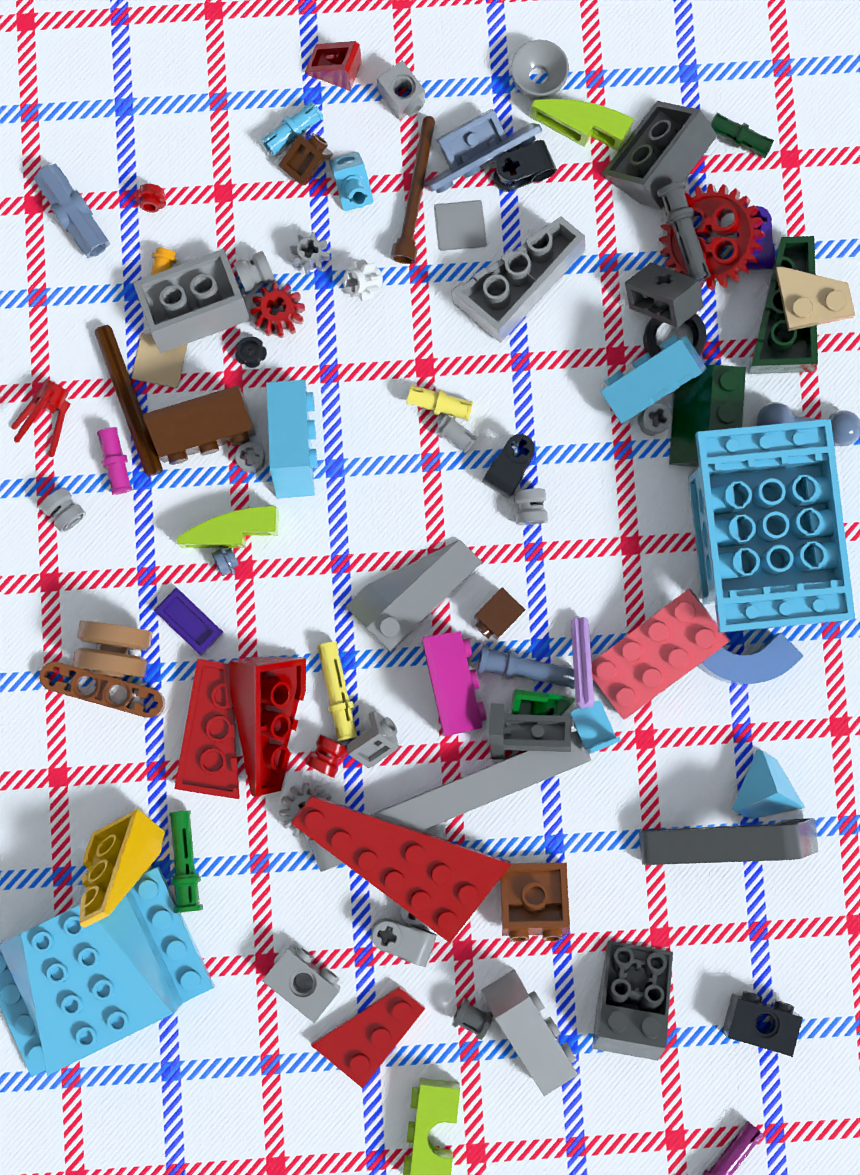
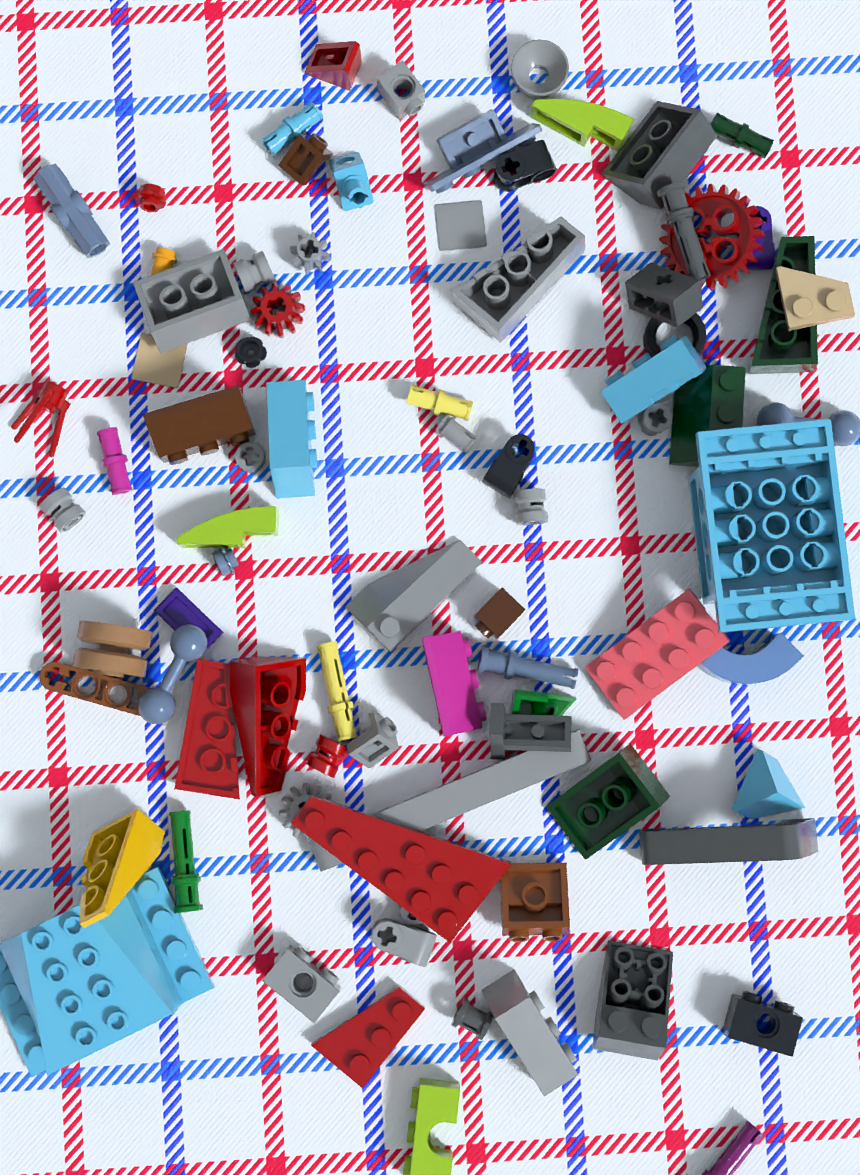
(128, 400): reddish brown axle -> none
(157, 703): none -> sand blue piece
(362, 279): white gear -> none
(404, 249): reddish brown piece -> none
(582, 663): lavender axle -> none
(594, 728): medium azure bracket -> none
(608, 801): none -> dark green slope

